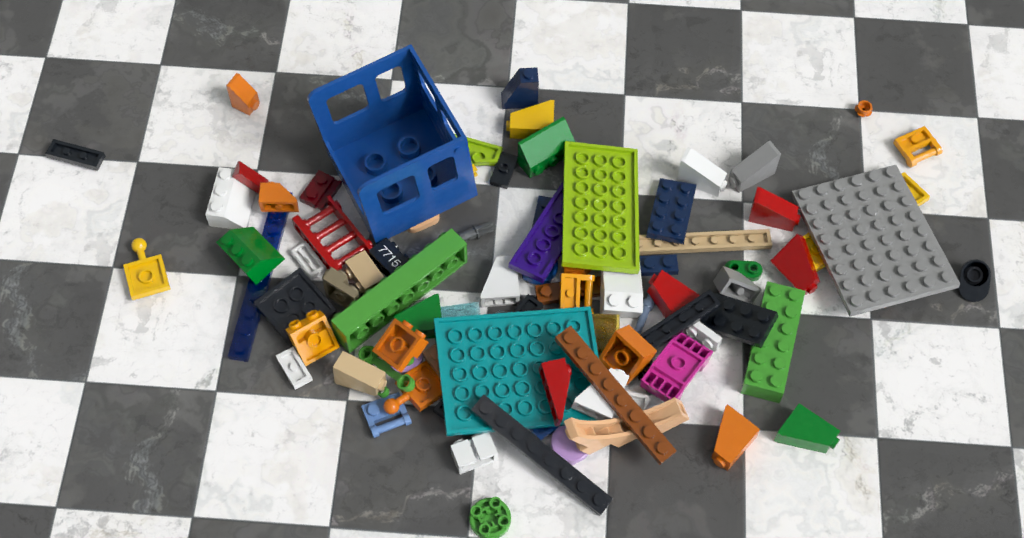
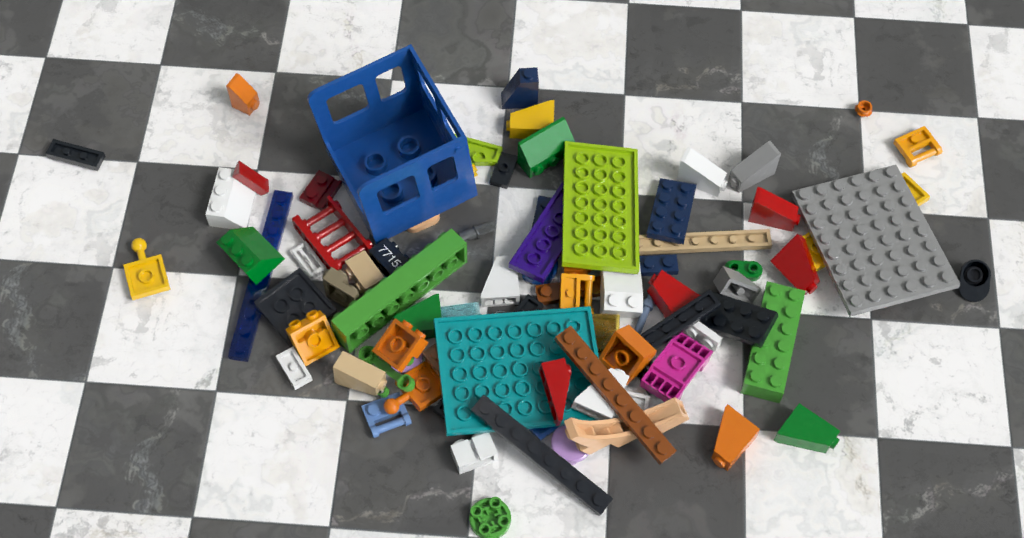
(276, 198): orange slope -> none

